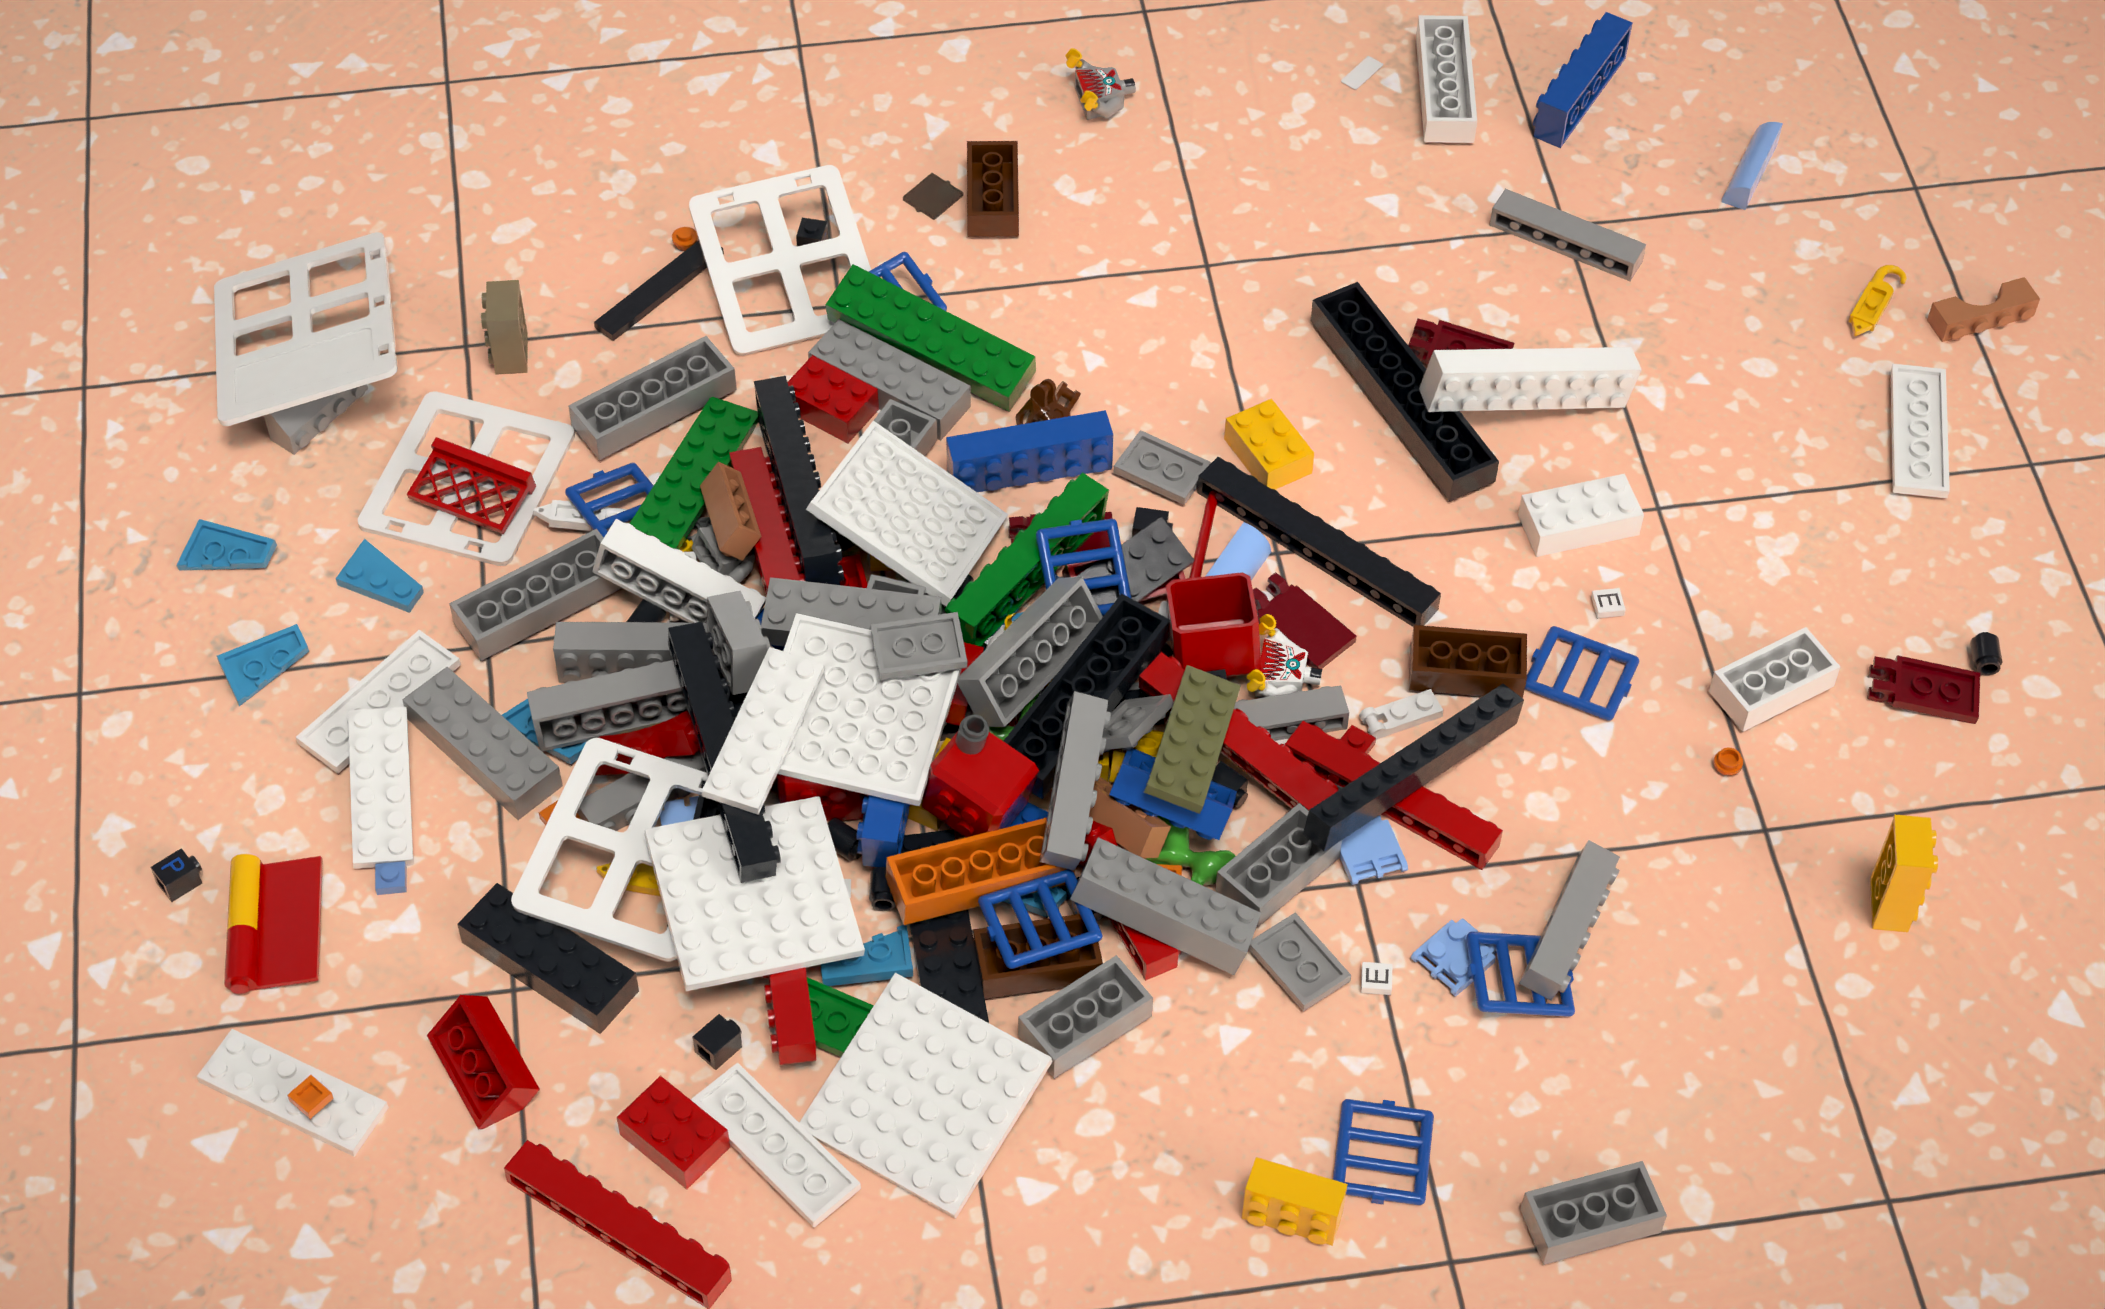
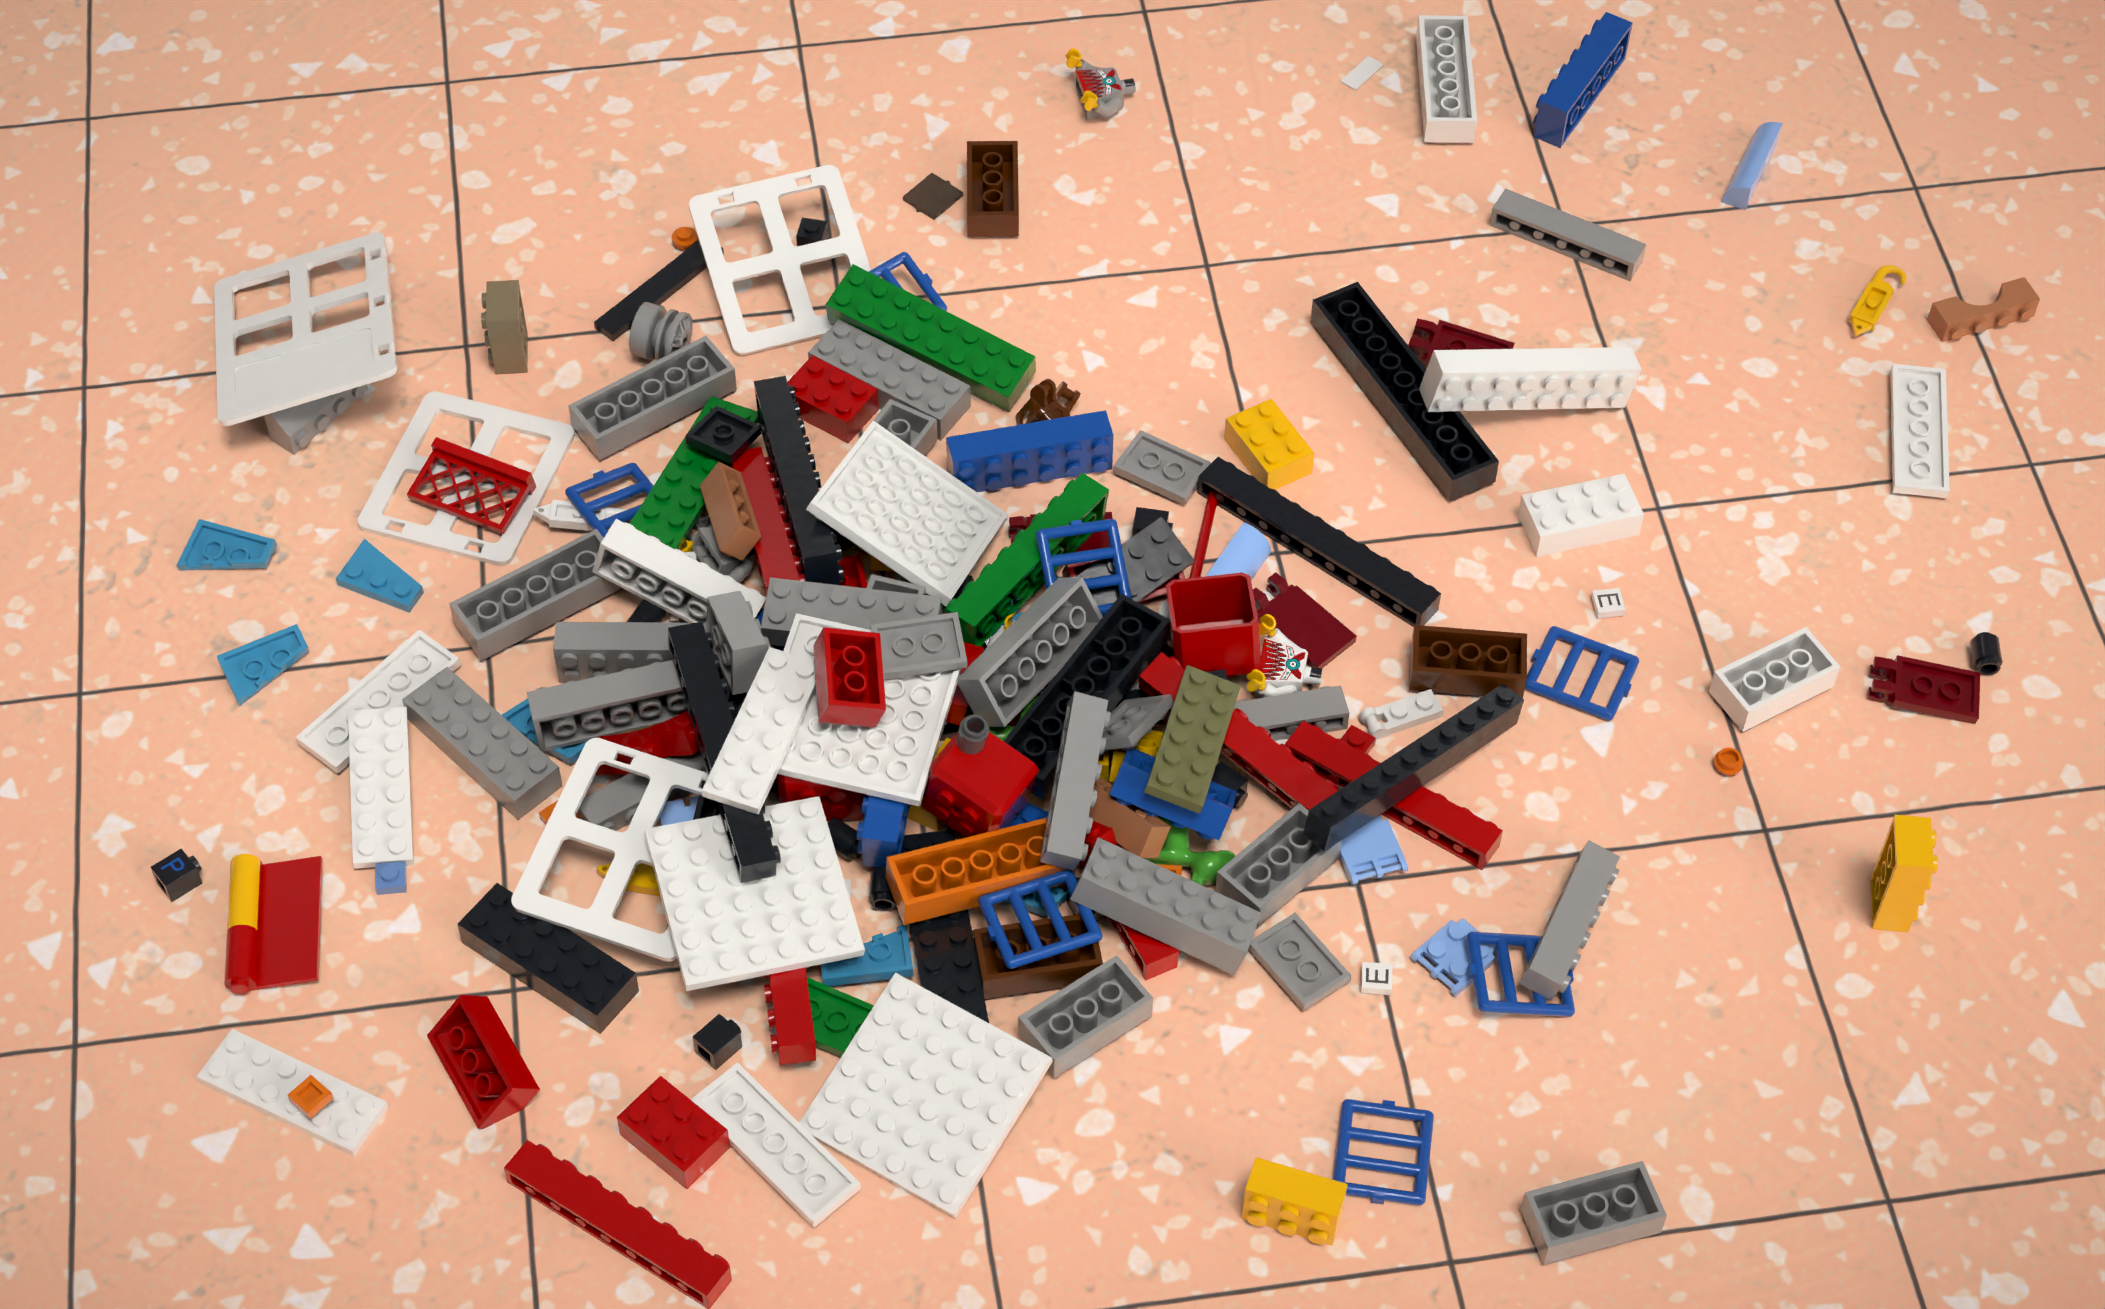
(659, 332): none -> light grey wheel
(723, 434): none -> black plate
(849, 677): none -> red brick

